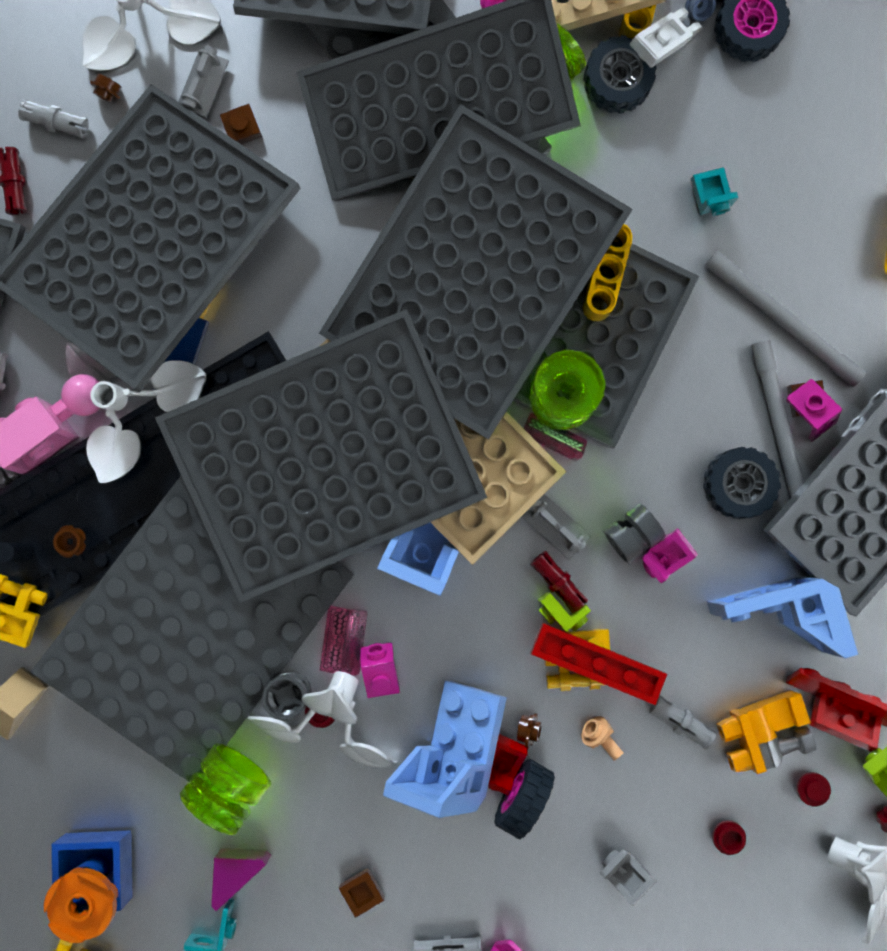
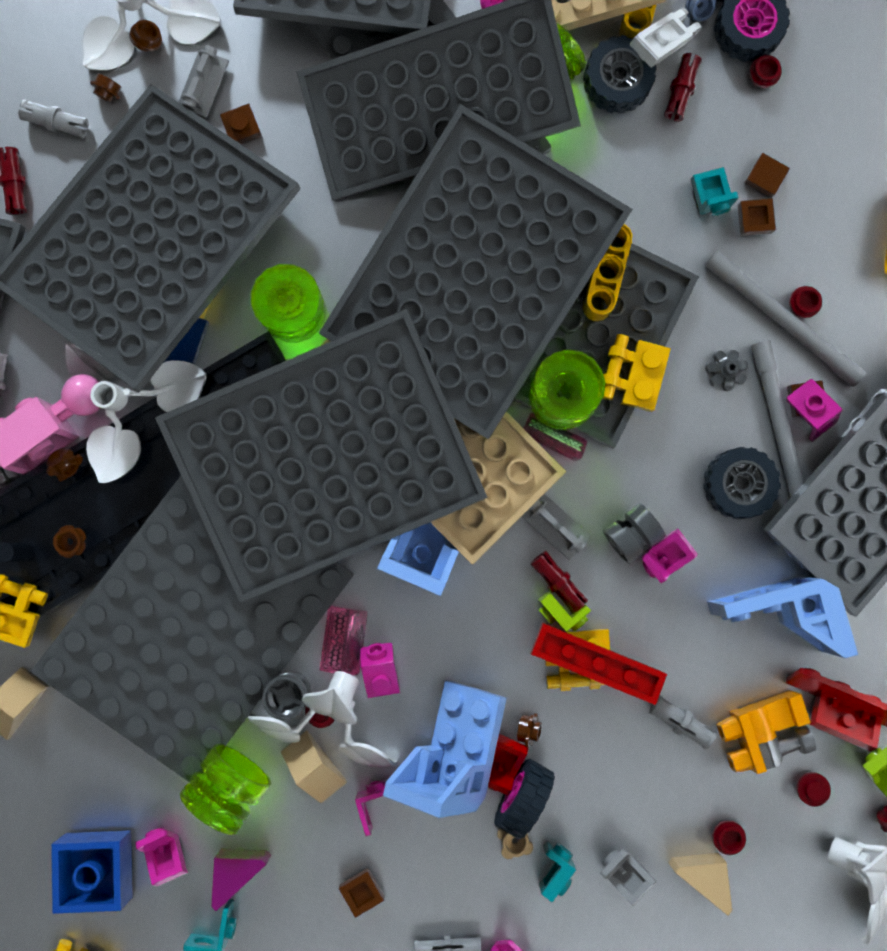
(61, 910): orange plate -> none
(63, 463): none -> reddish brown plate
(145, 36): none -> reddish brown plate
(162, 855): none -> dark pink bracket
(299, 318): none -> clear neon green wheel
(312, 768): none -> tan slope
(373, 790): none -> dark pink bracket
(511, 849): none -> tan plate
(558, 877): none -> teal bracket
(600, 735): light nougat plate -> none
(644, 376): none -> yellow plate
(682, 87): none -> dark red pin
(707, 875): none -> tan slope
(722, 371): none -> dark grey plant
(756, 217): none -> reddish brown plate
(765, 71): none -> dark red plate
(767, 175): none -> reddish brown tile
(805, 302): none -> dark red plate

